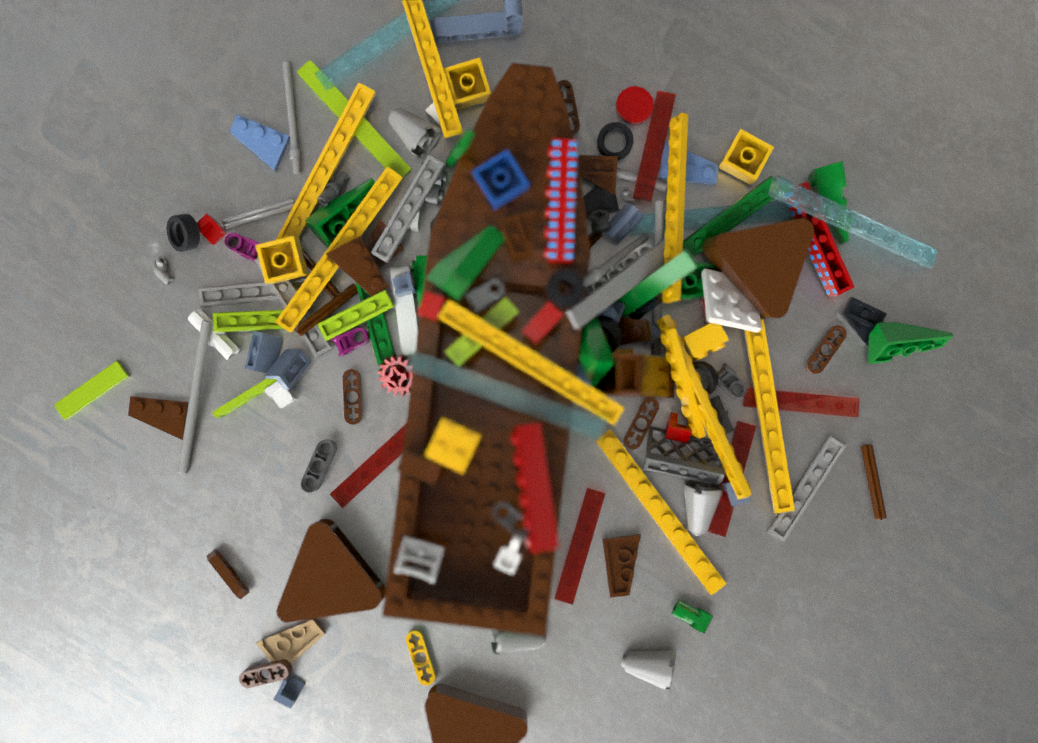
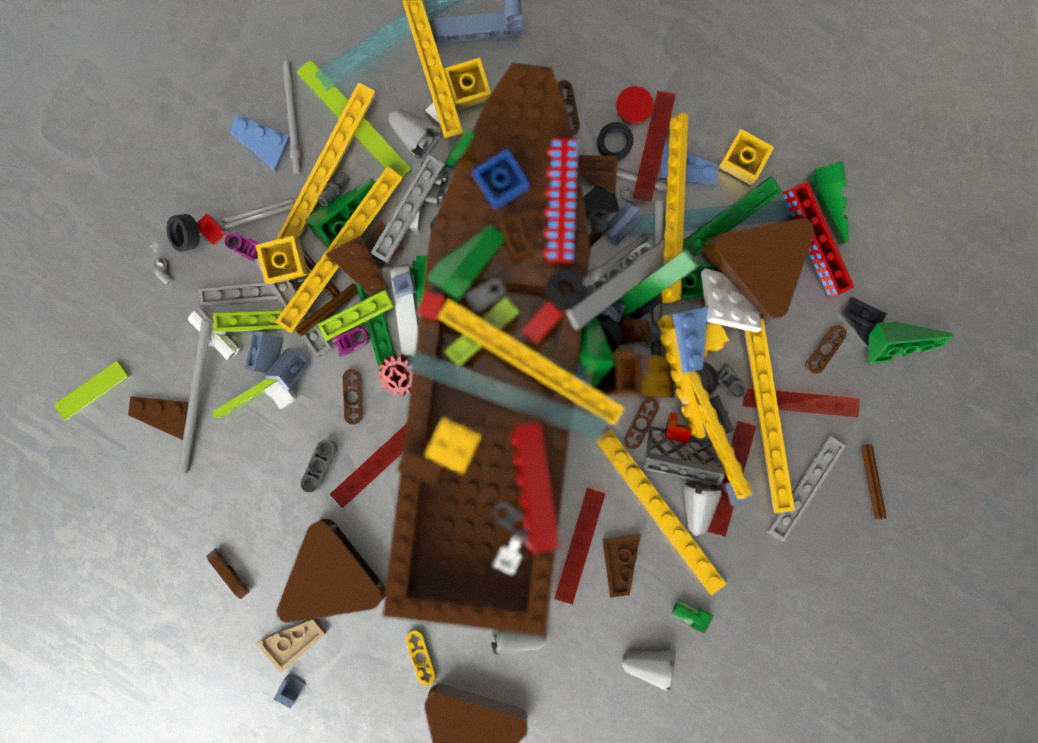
(271, 667): reddish brown beam -> none
(422, 553): light grey plate -> none
(690, 335): none -> medium blue wing
(852, 222): clear light blue plate -> none

